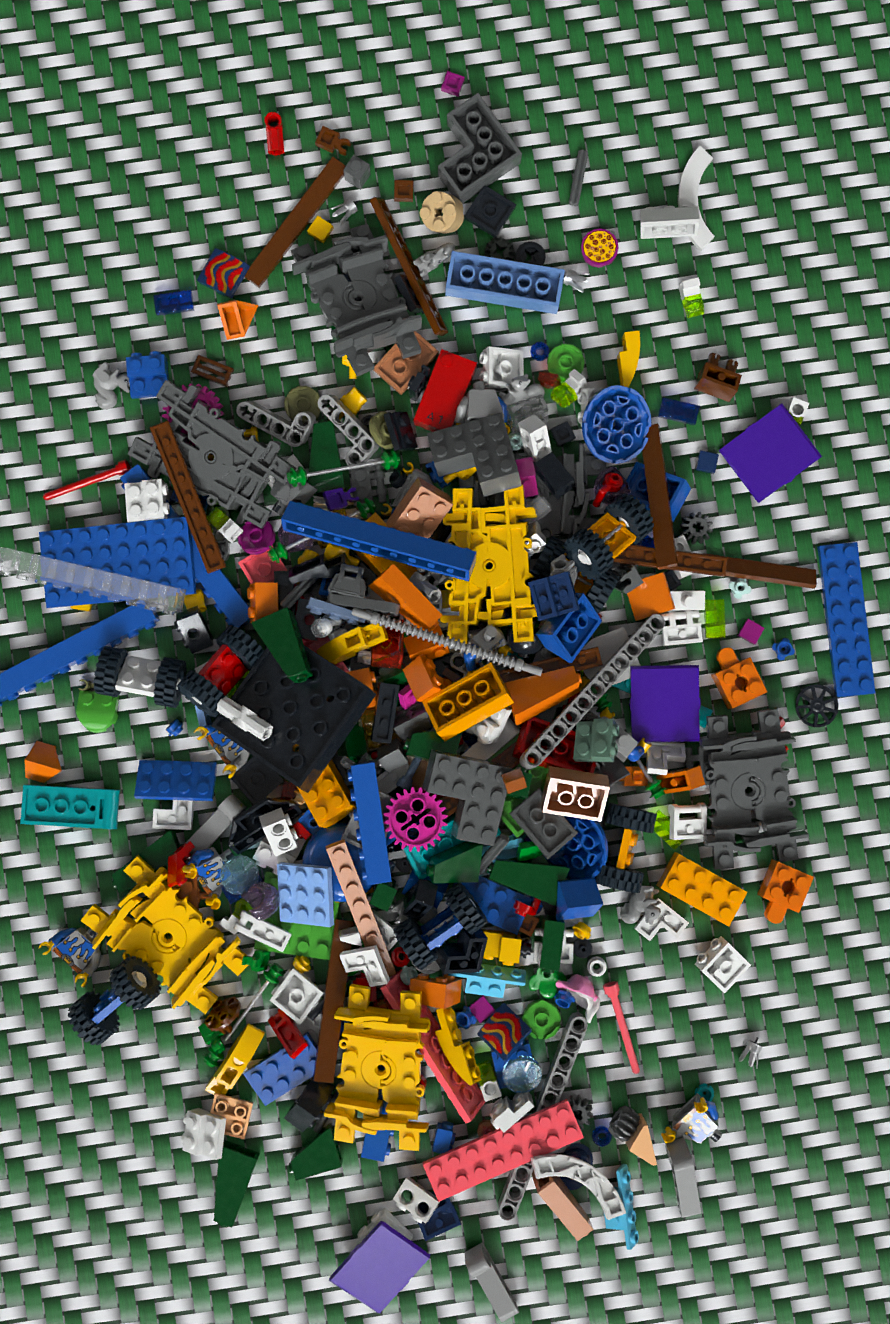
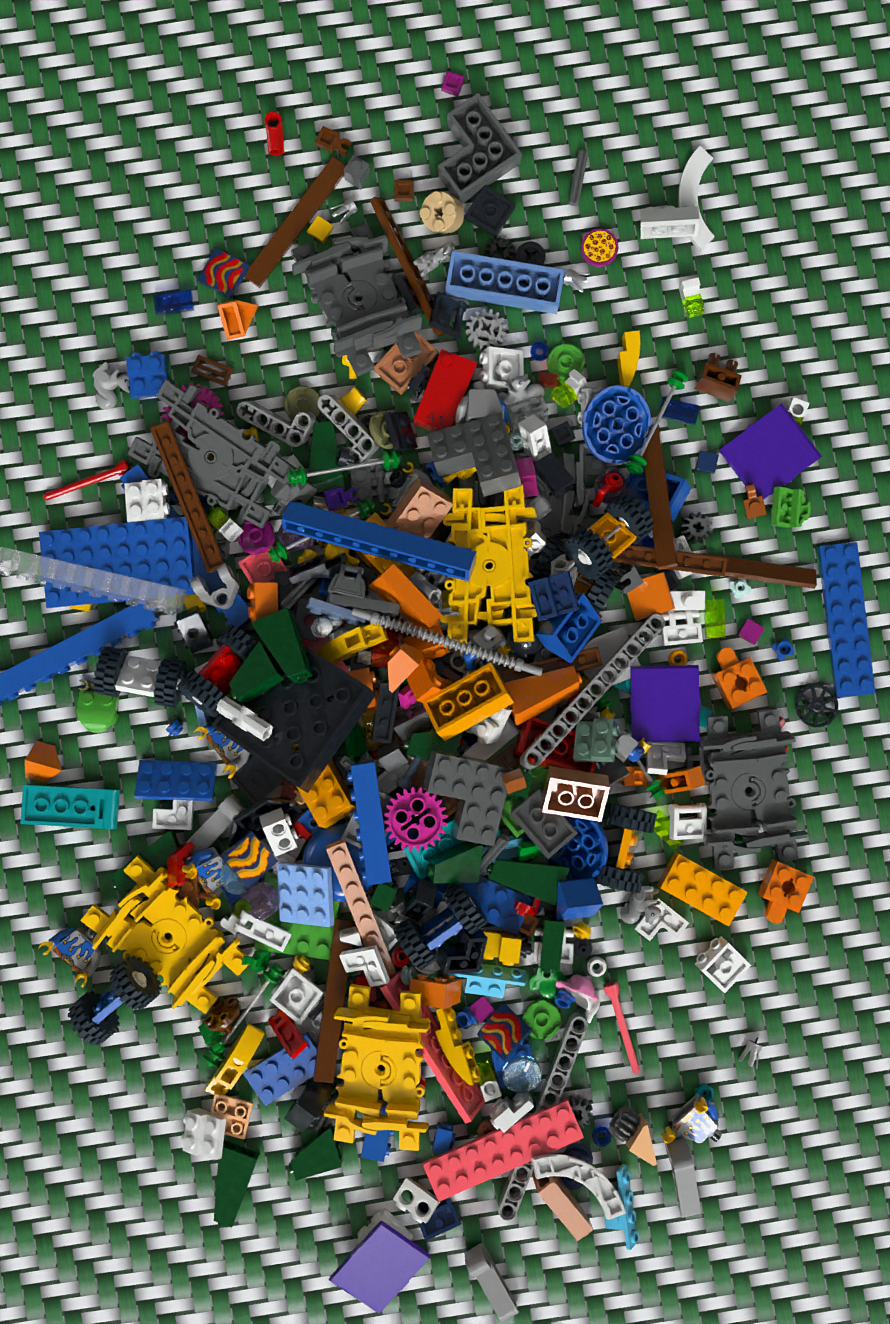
(227, 576): none -> light grey piece
(249, 859): none -> slope
(255, 675): none -> dark green slope
(343, 457): none -> black tile
(402, 663): none -> orange slope
(442, 312): none -> black plate
(492, 324): none -> light grey gear
(676, 383): none -> green axle
(681, 654): none -> light orange plate
(754, 505): none -> dark orange plate
(789, 508): none -> bright green slope

